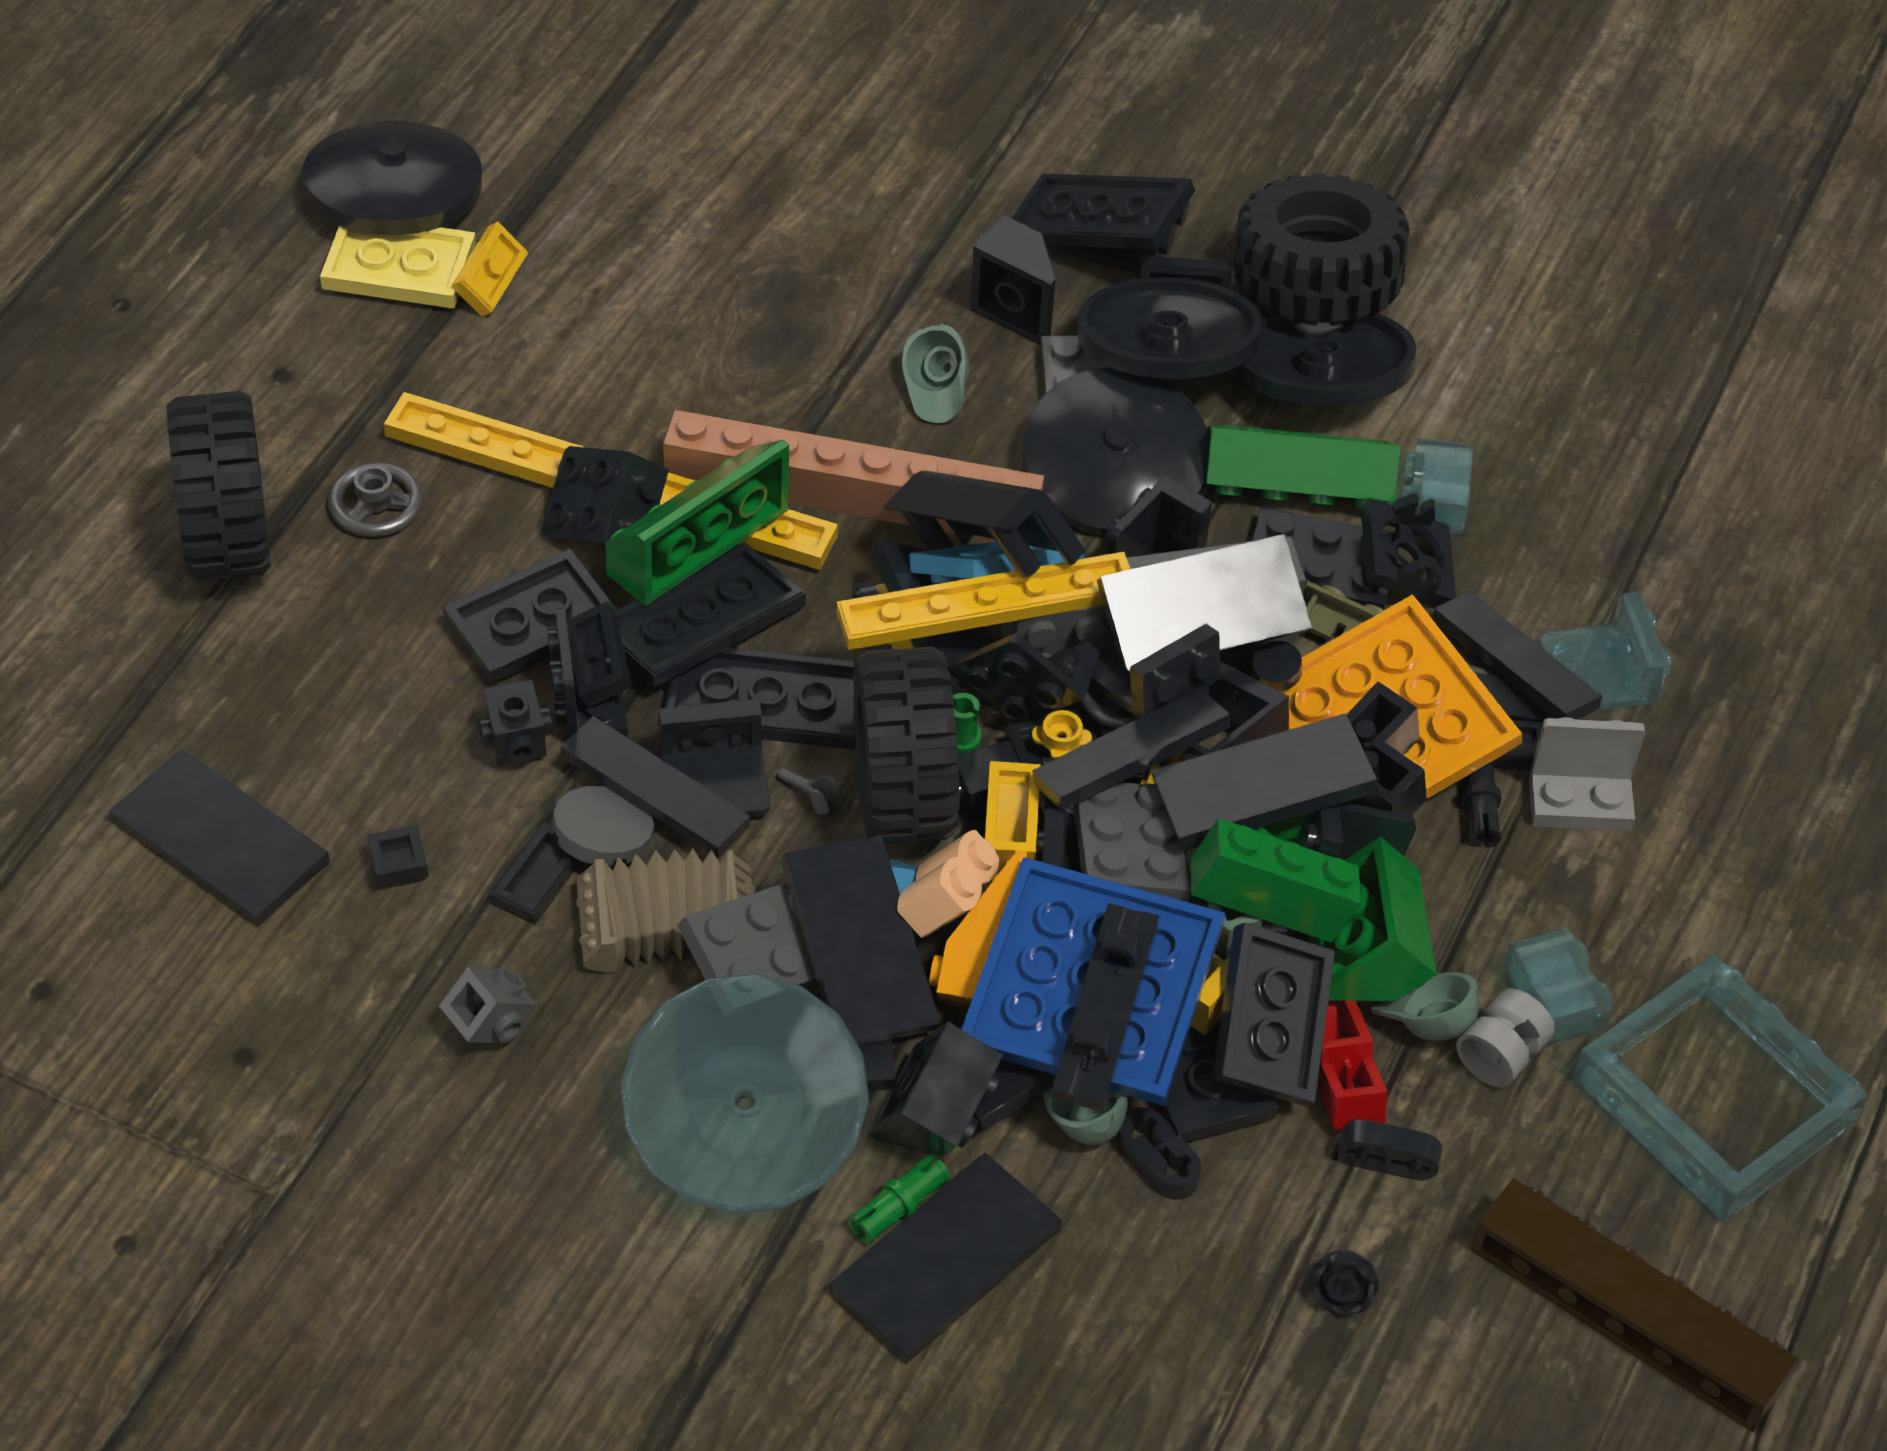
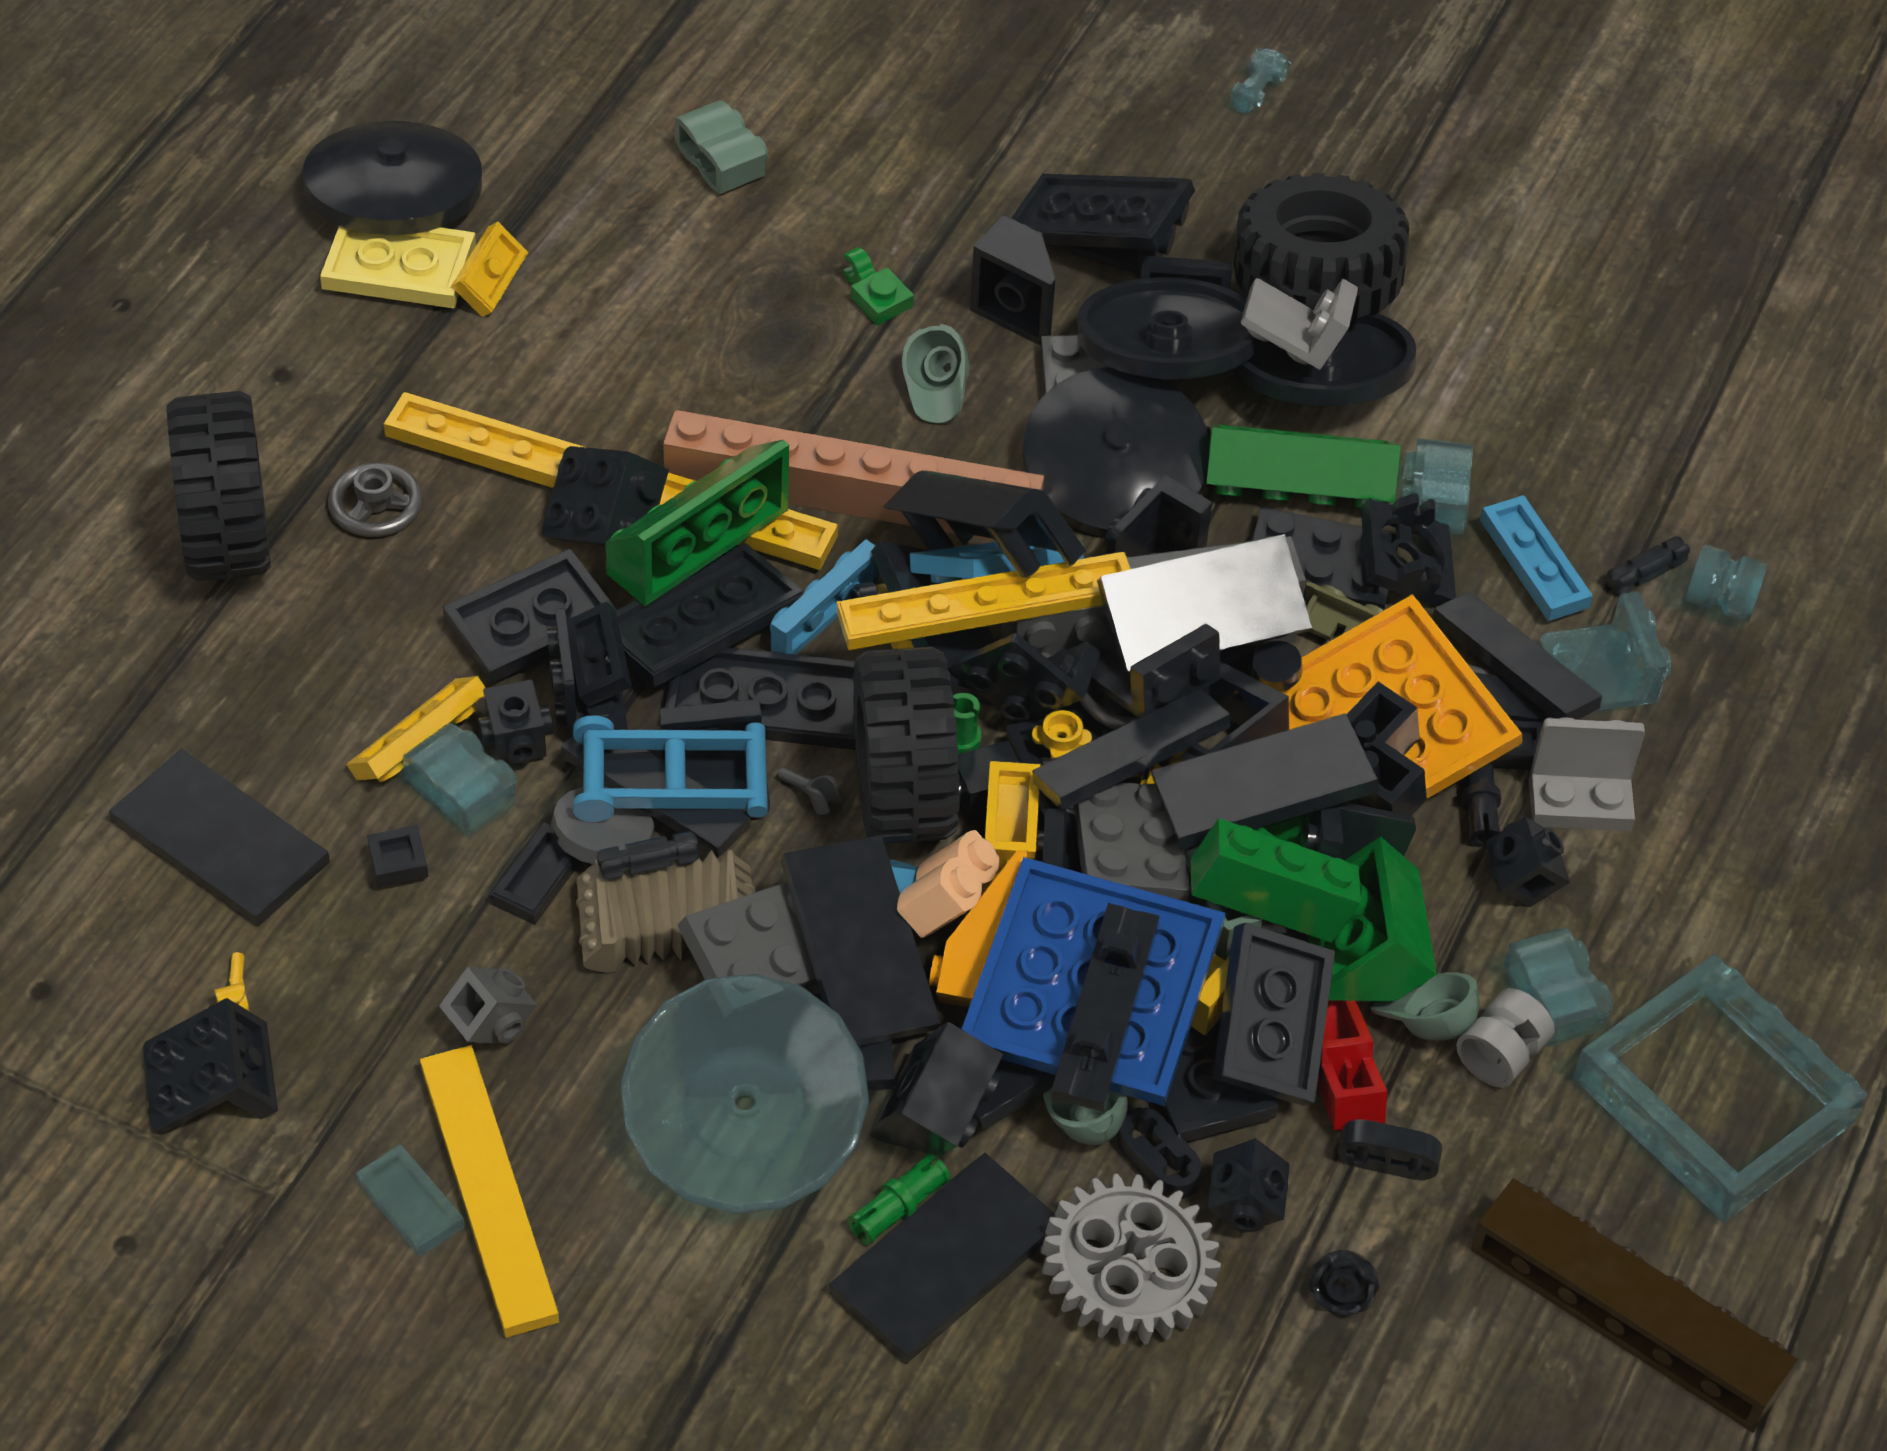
(208, 1061): none -> black bracket
(236, 989): none -> yellow hand
(385, 755): none -> yellow plate
(410, 1200): none -> clear light blue tile
(461, 778): none -> clear light blue brick
(489, 1192): none -> yellow tile
(598, 803): none -> dark azure piece
(648, 855): none -> black axle
(721, 146): none -> sand green brick
(817, 607): none -> dark azure plate
(876, 293): none -> green plate
(1130, 1258): none -> light grey gear
(1248, 1186): none -> black brick
(1266, 66): none -> clear light blue bar
(1304, 333): none -> light grey bracket
(1527, 861): none -> black brick
(1536, 558): none -> dark azure plate
(1647, 565): none -> black axle
(1726, 582): none -> clear light blue wheel

